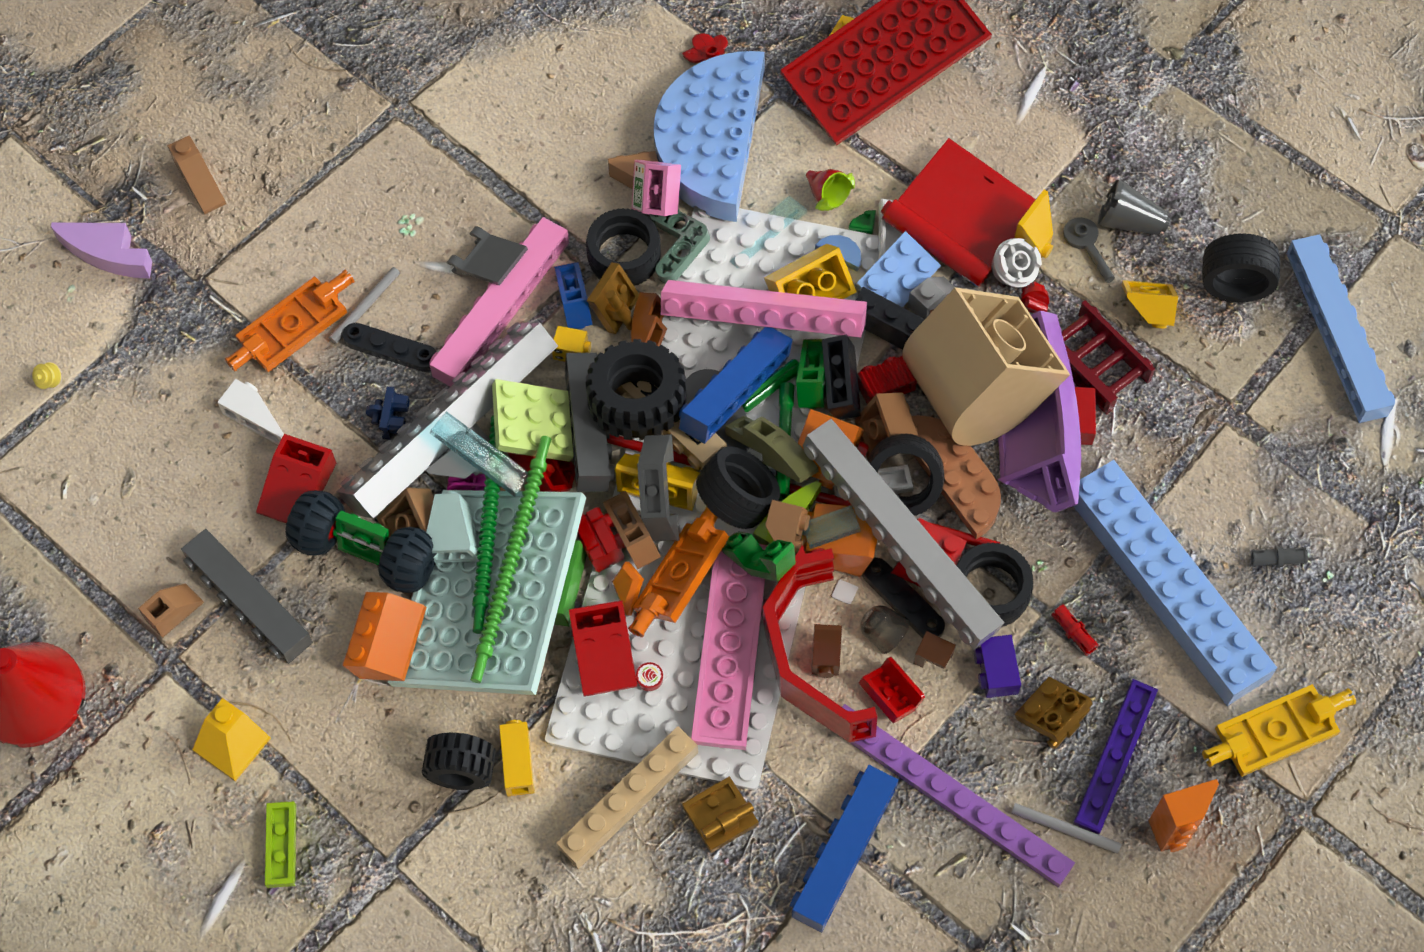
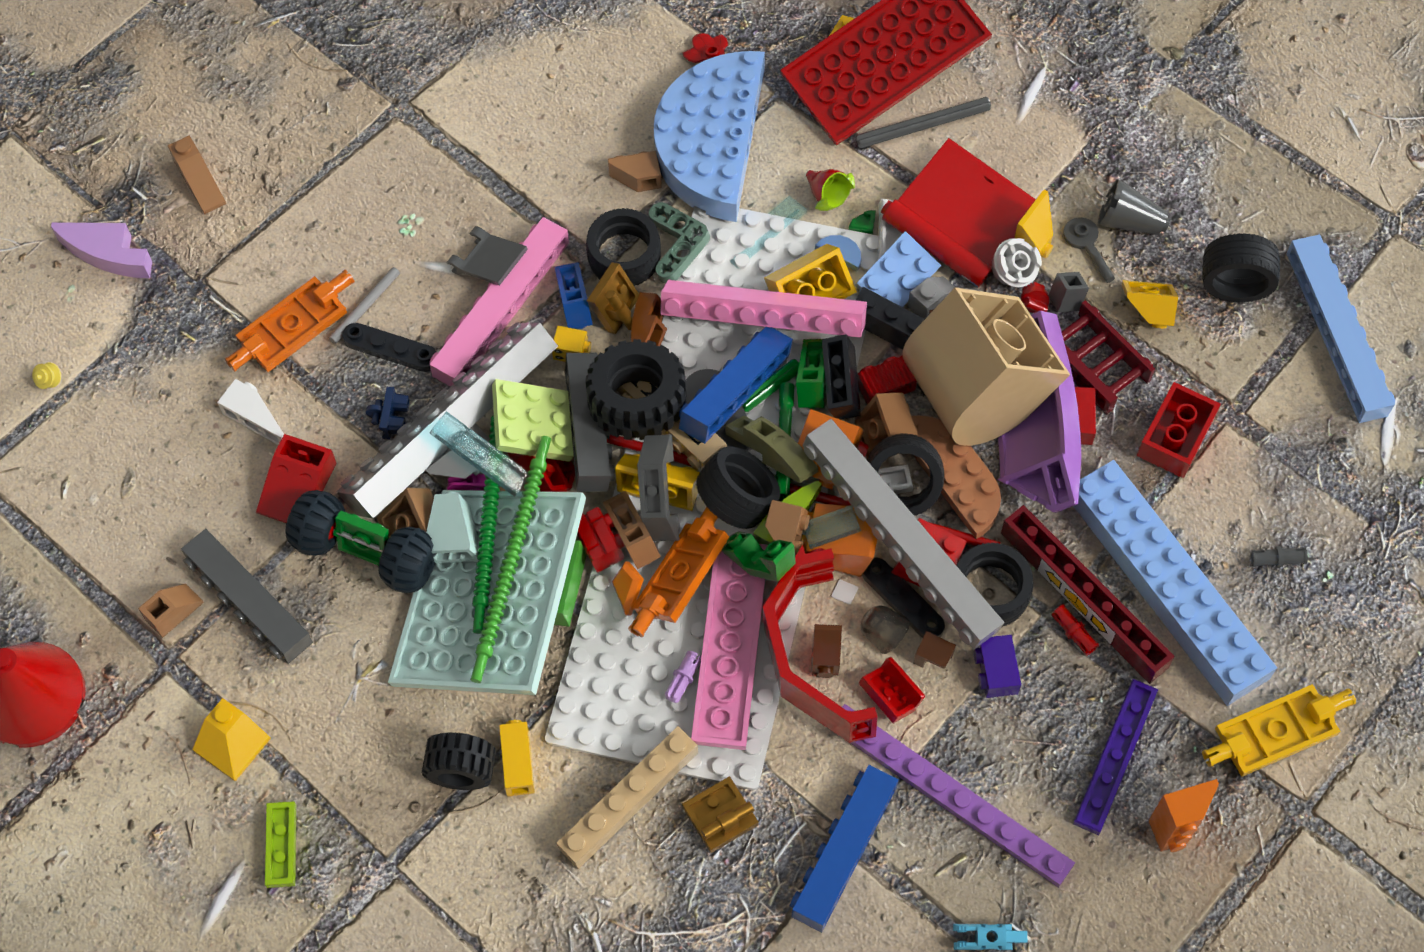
(384, 637): orange slope -> none
(603, 648): red slope -> none
(649, 676): tile -> none
(656, 187): bright pink slope -> none
(683, 676): none -> lavender axle
(923, 122): none -> dark grey axle
(1003, 937): none -> medium azure hinge
(1054, 711): pearl gold plate -> none
(1066, 828): light grey bar -> none
(1068, 291): none -> dark grey brick
(1087, 594): none -> dark red brick
(1178, 429): none -> red brick

